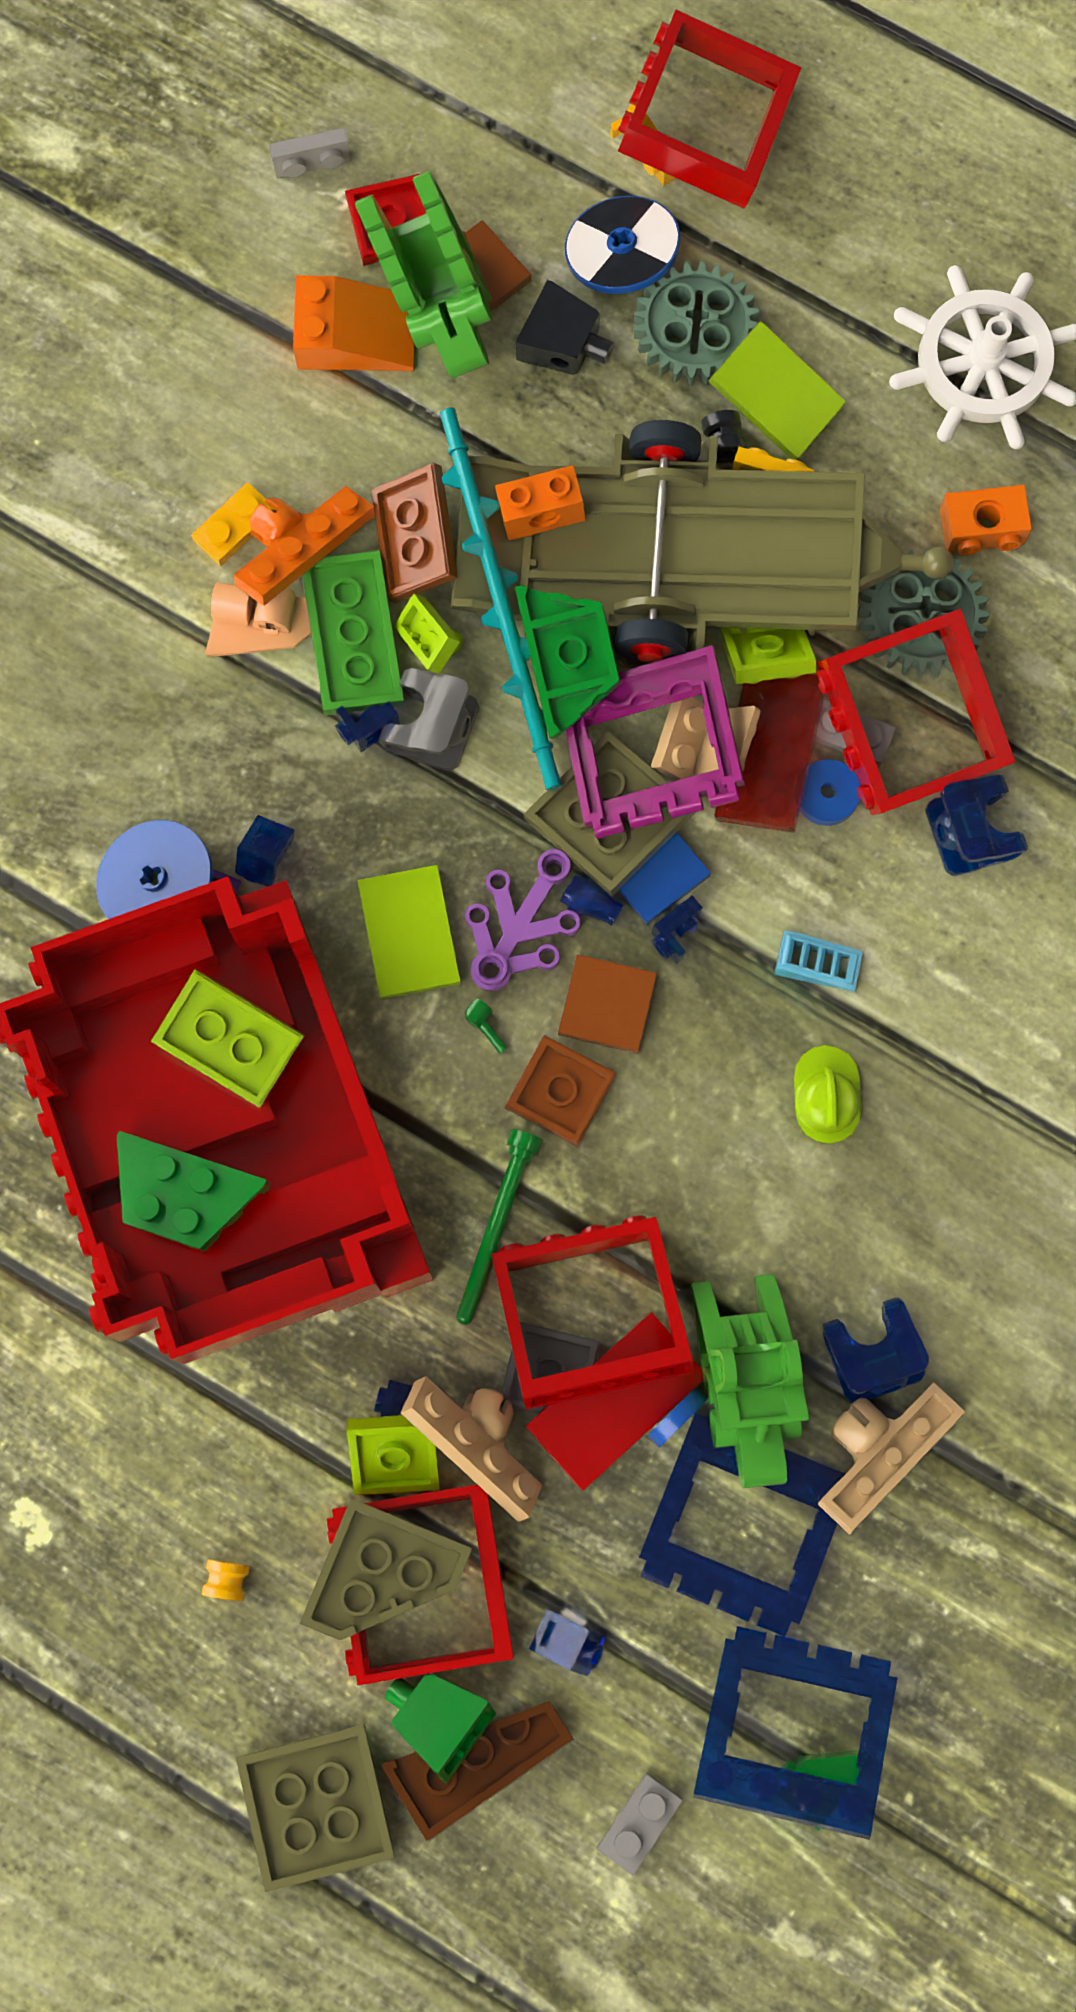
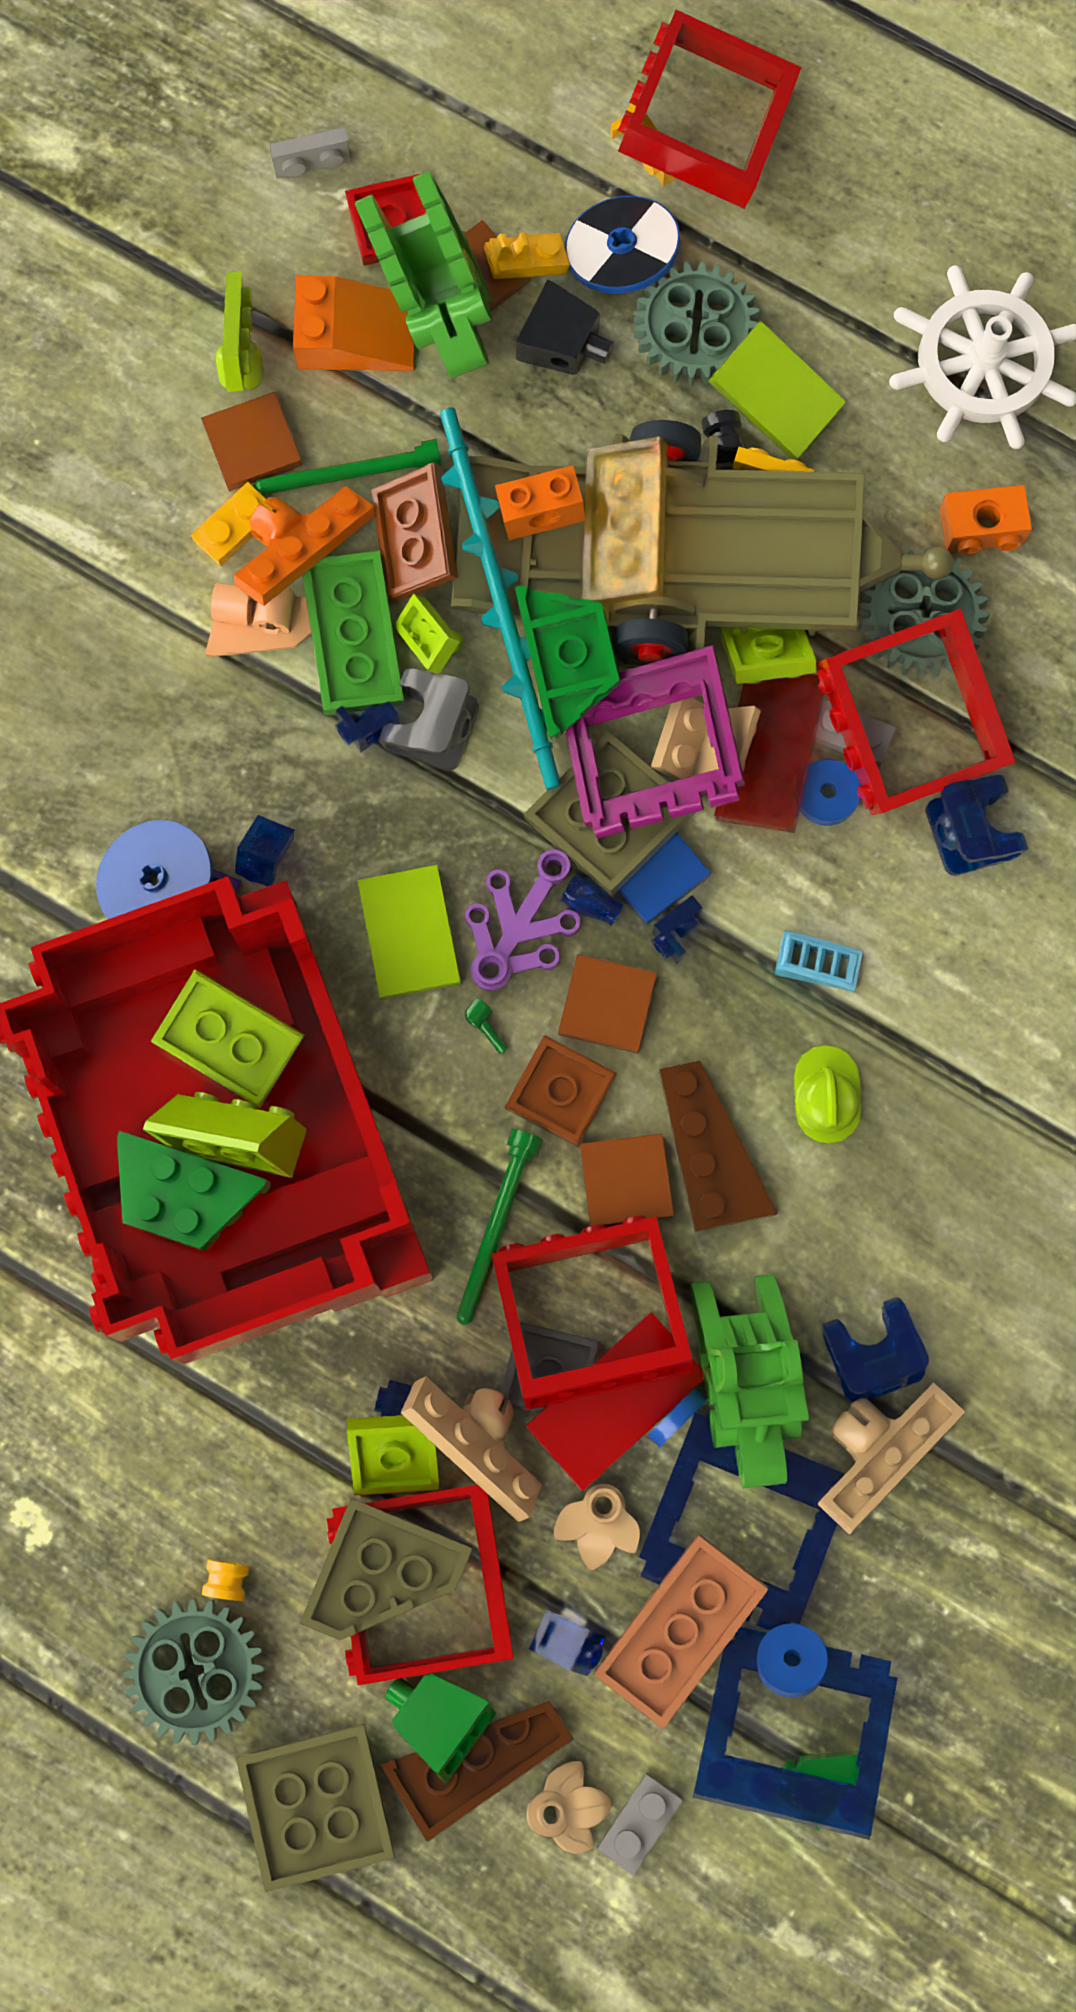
(155, 1682): none -> sand green gear
(230, 1132): none -> lime slope
(238, 358): none -> lime plate
(251, 441): none -> dark orange tile
(422, 456): none -> green piece
(526, 255): none -> yellow plate
(575, 1808): none -> tan plate
(597, 1532): none -> tan plate
(625, 521): none -> clear yellow plate
(626, 1179): none -> dark orange tile
(680, 1630): none -> nougat plate
(712, 1159): none -> reddish brown wing
(788, 1680): none -> blue piece

